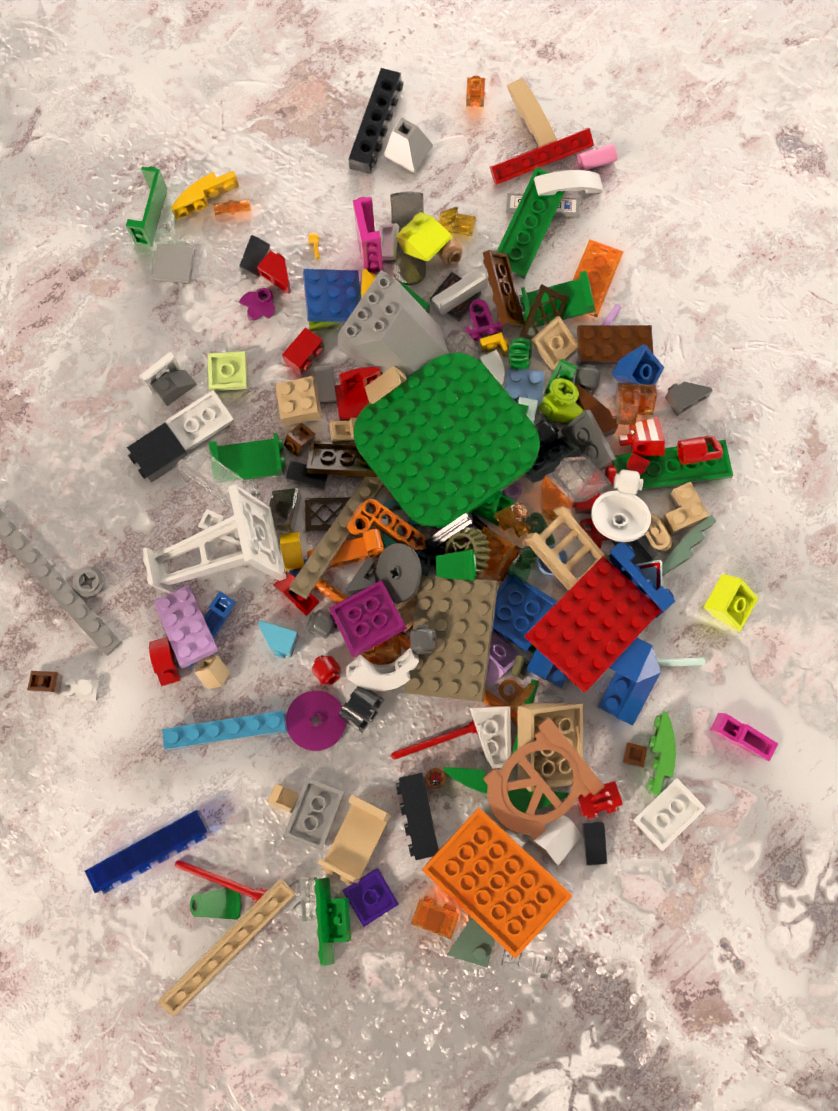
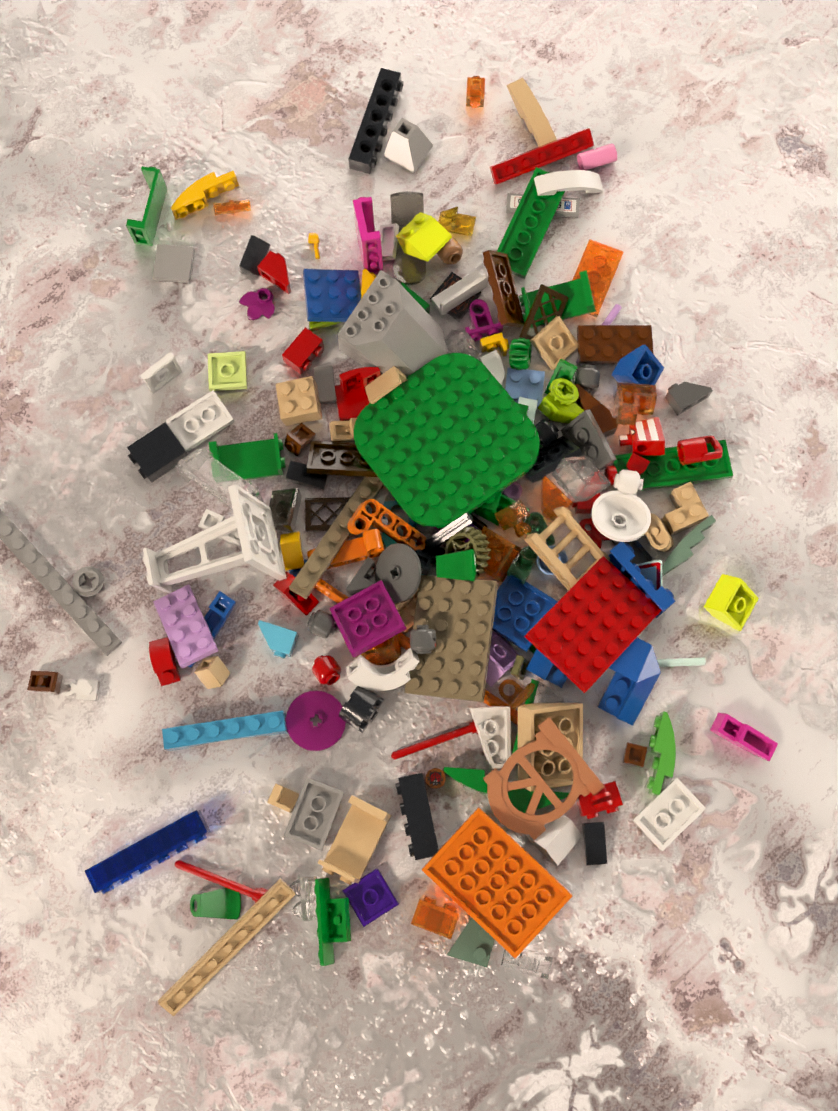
(173, 386): dark grey slope -> none

